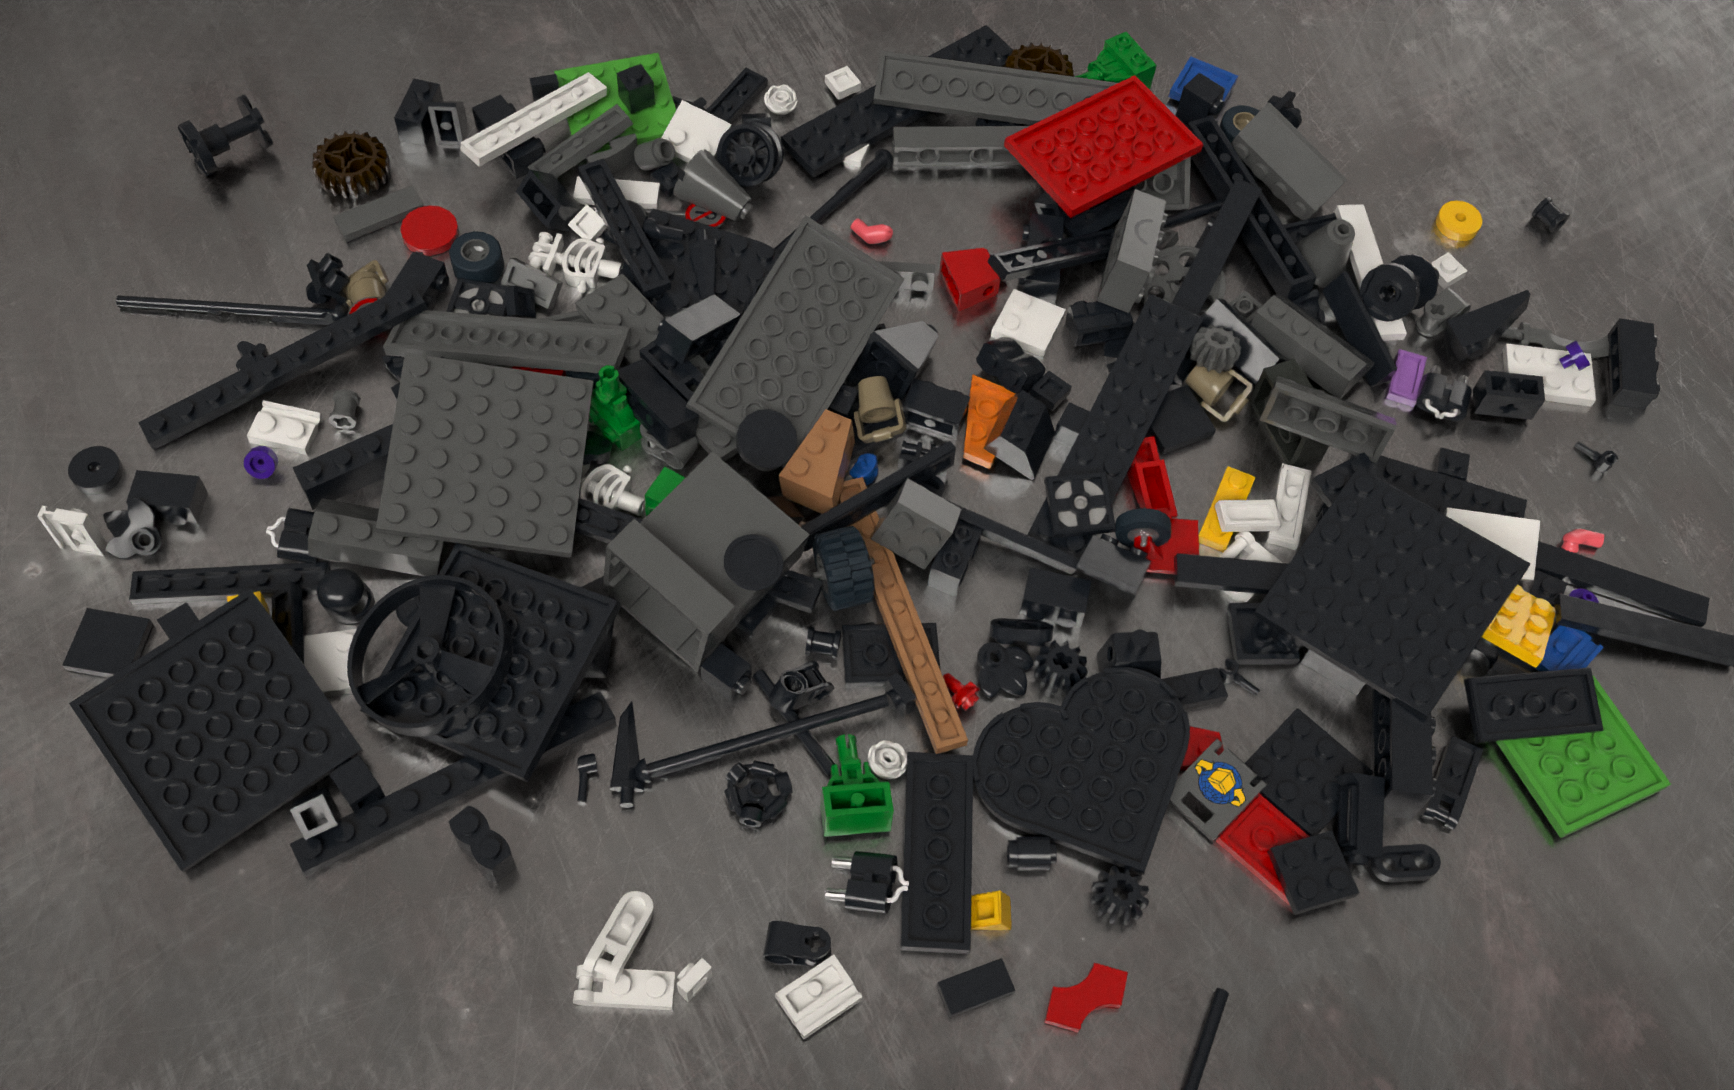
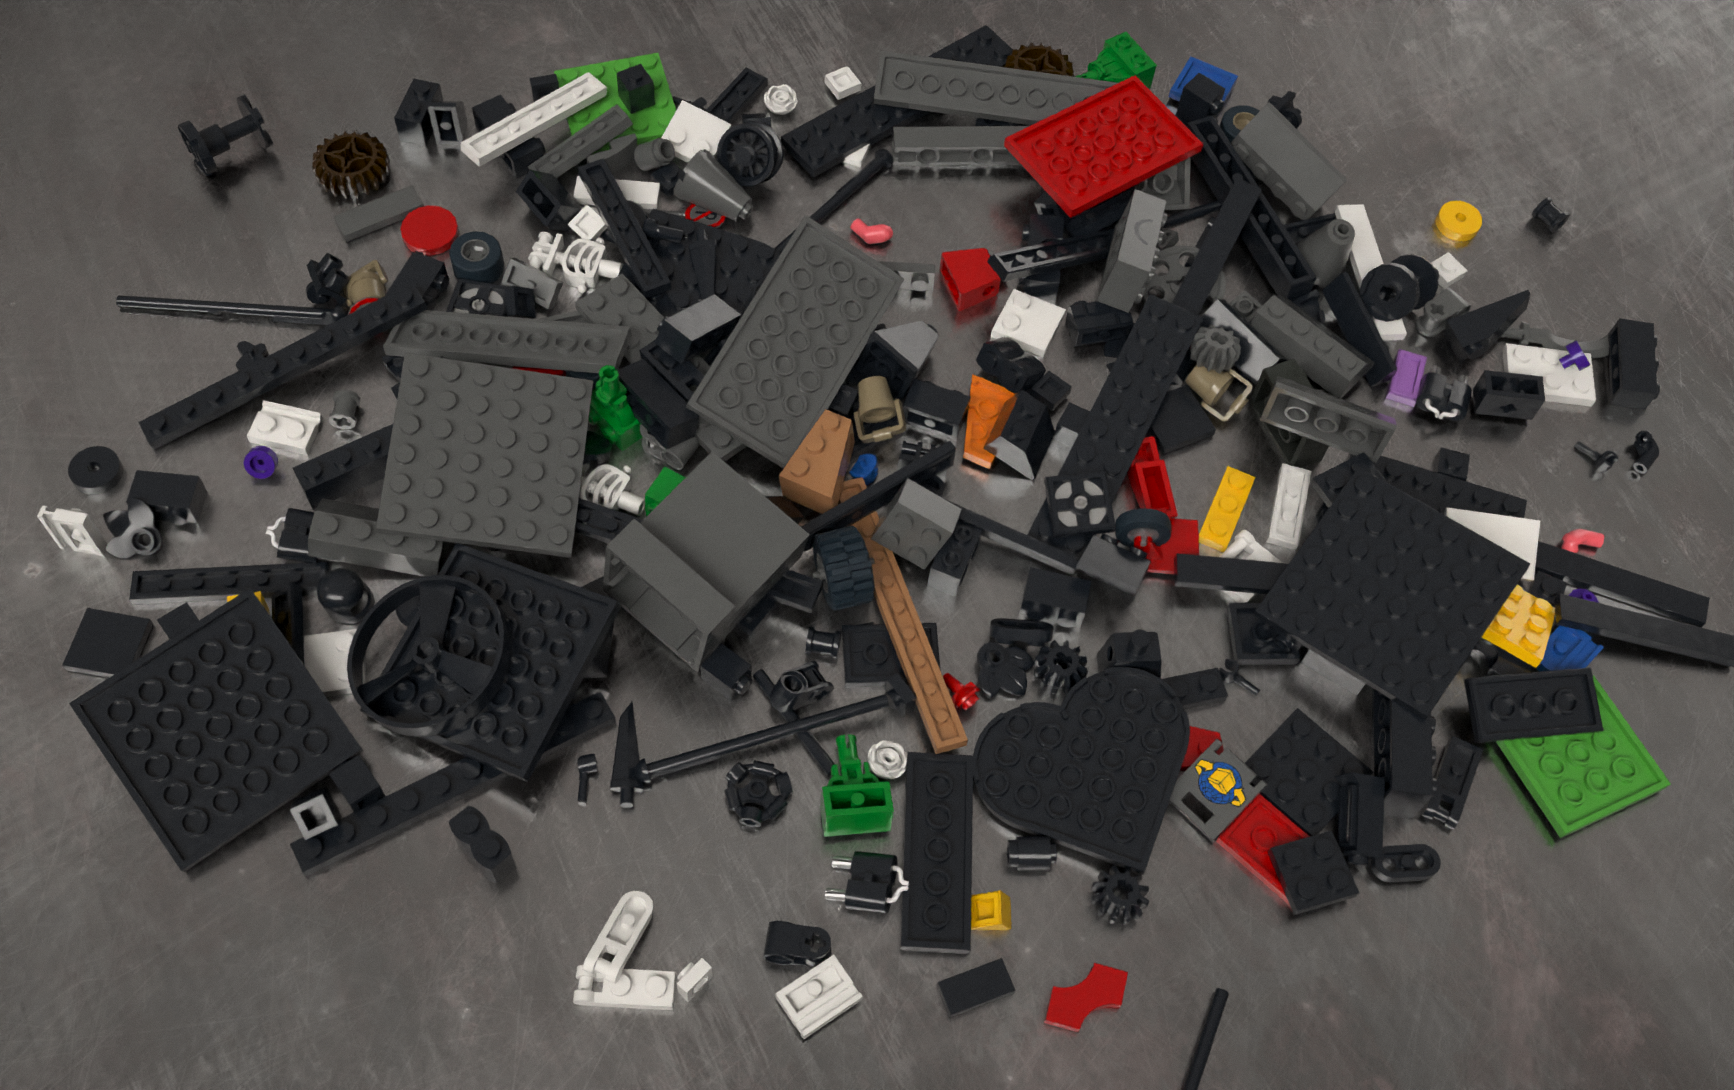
(753, 562): black piece -> none
(766, 440): black tile -> none
(1247, 515): white tile -> none
(1647, 451): none -> black arm

